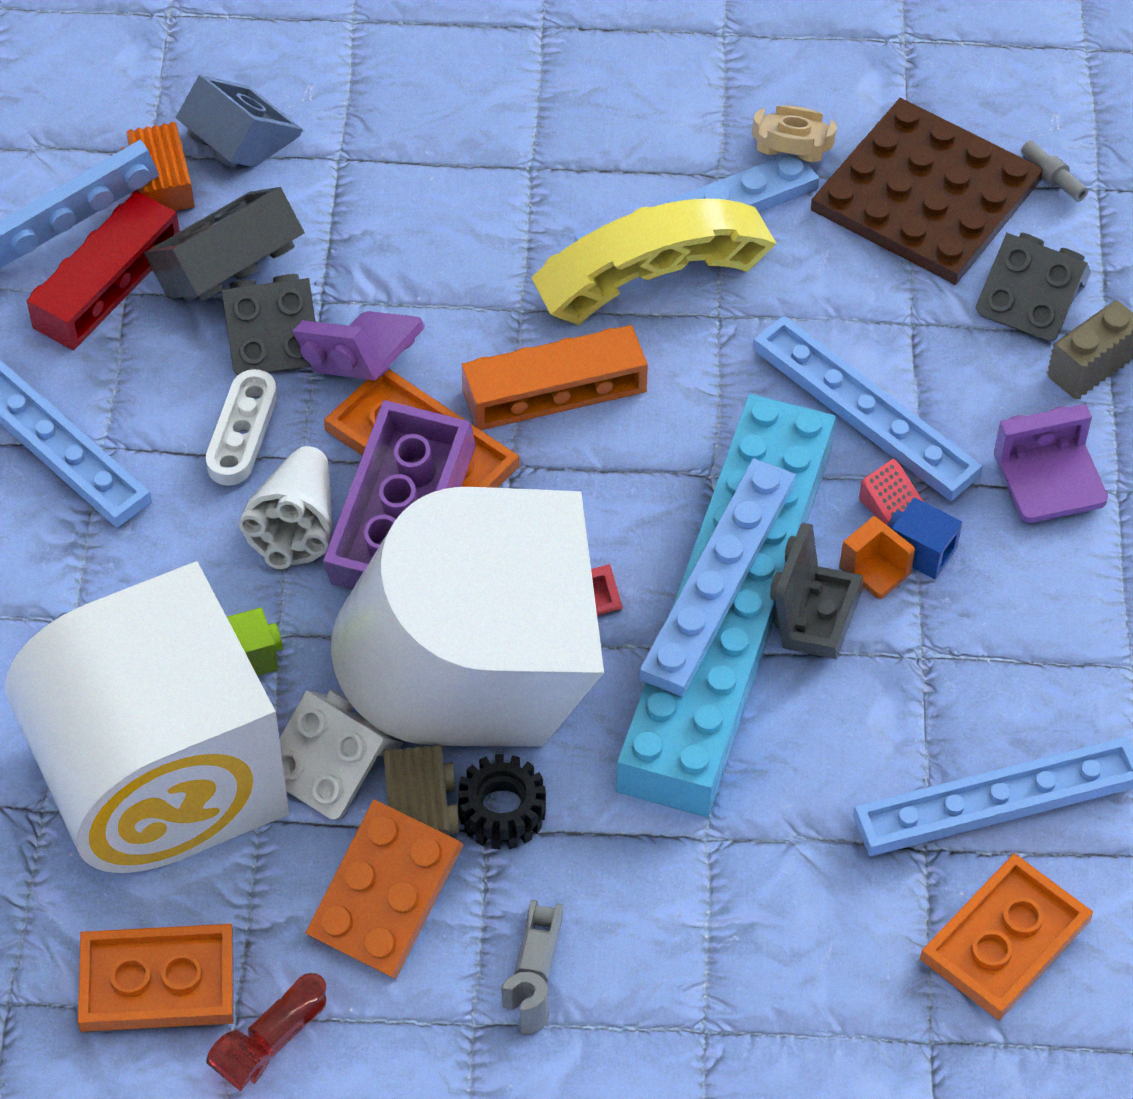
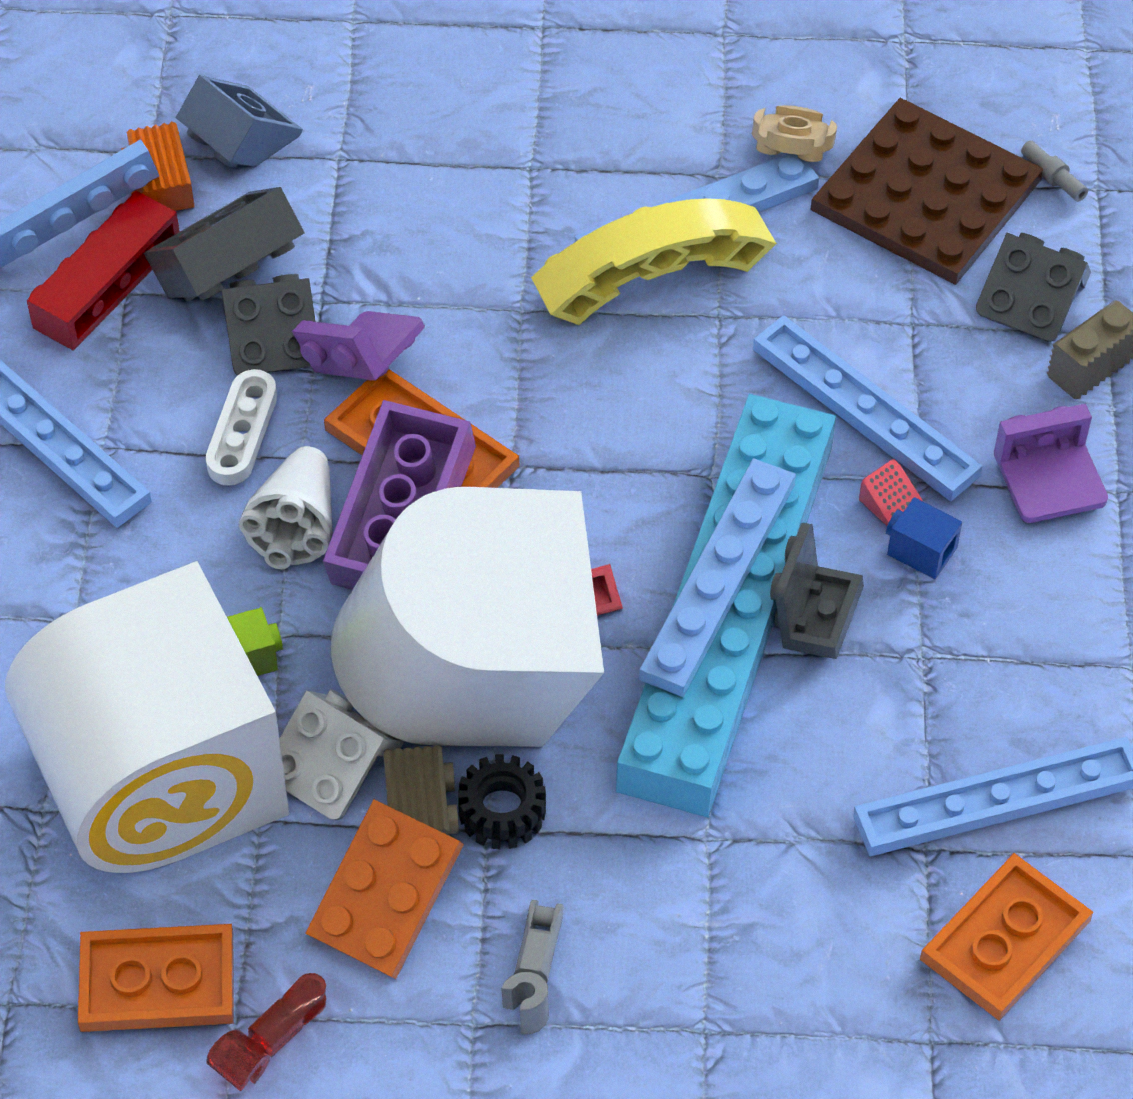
(554, 377): orange brick -> none
(878, 555): orange panel -> none

